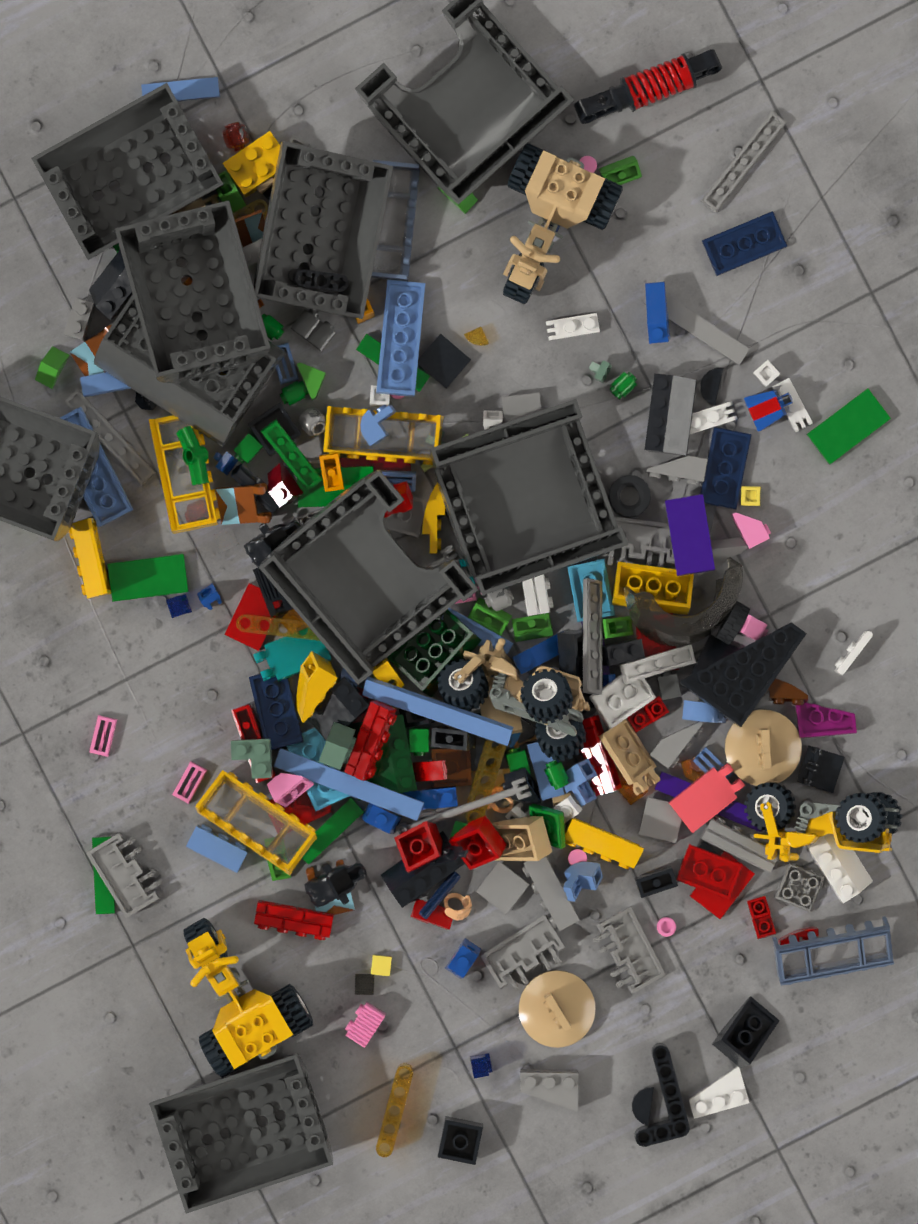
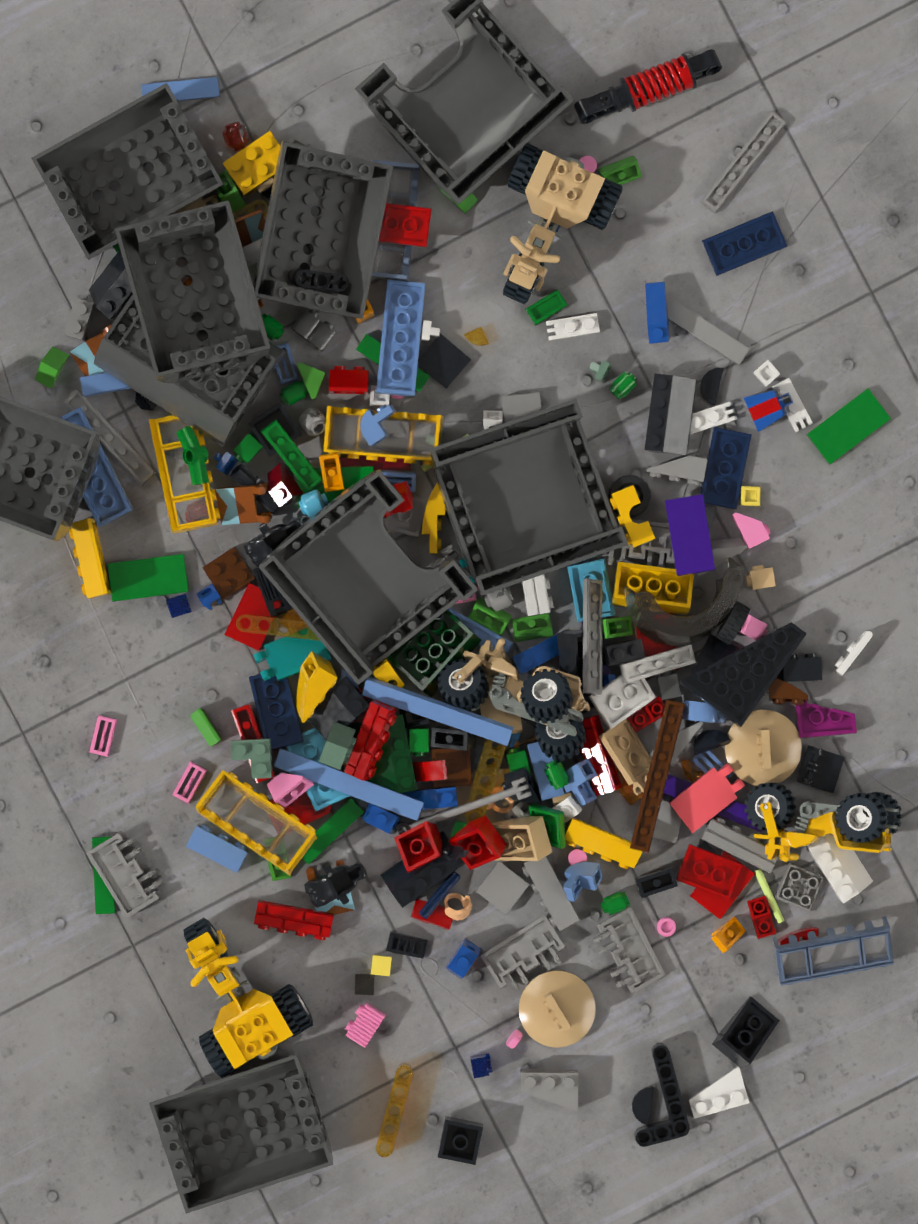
(206, 727): none -> bright green slope
(228, 573): none -> reddish brown plate
(312, 502): none -> medium azure head
(349, 381): none -> red slope
(405, 225): none -> red tile
(408, 938): none -> black slope
(427, 331): none -> white tile
(514, 1039): none -> bright pink tile
(546, 307): none -> green tile
(615, 903): none -> green brick
(623, 502): none -> yellow arch
(657, 776): none -> reddish brown tile
(710, 740): none -> black tile
(728, 934): none -> light orange slope
(760, 577): none -> tan brick
(769, 896): none -> yellowish green bar
(802, 669): none -> black brick

